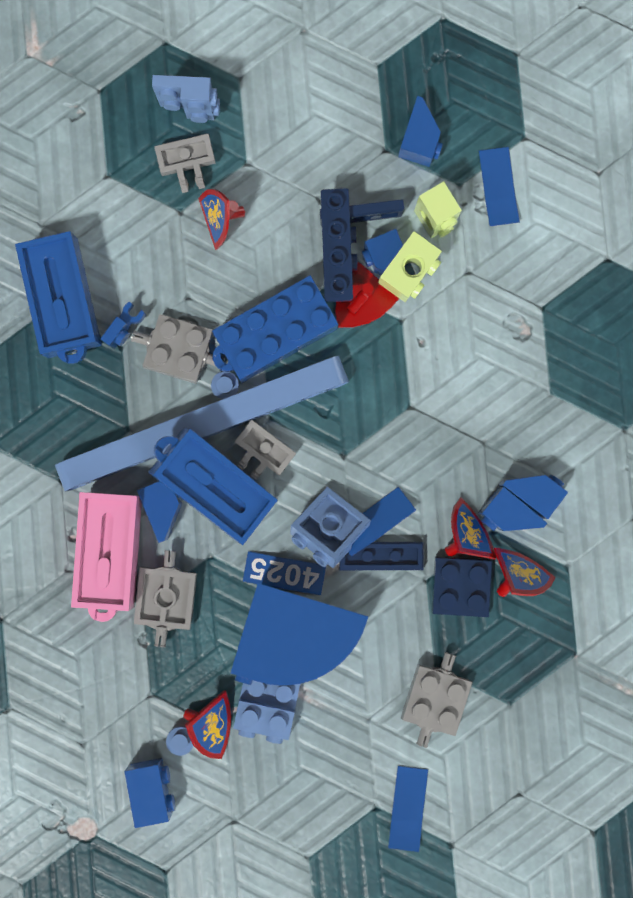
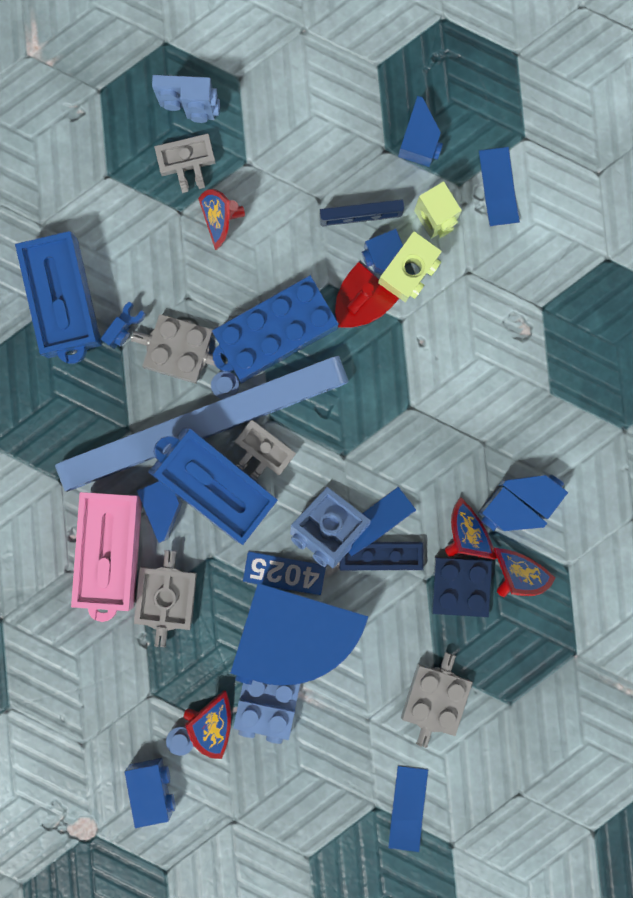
(337, 242): dark blue bracket -> none

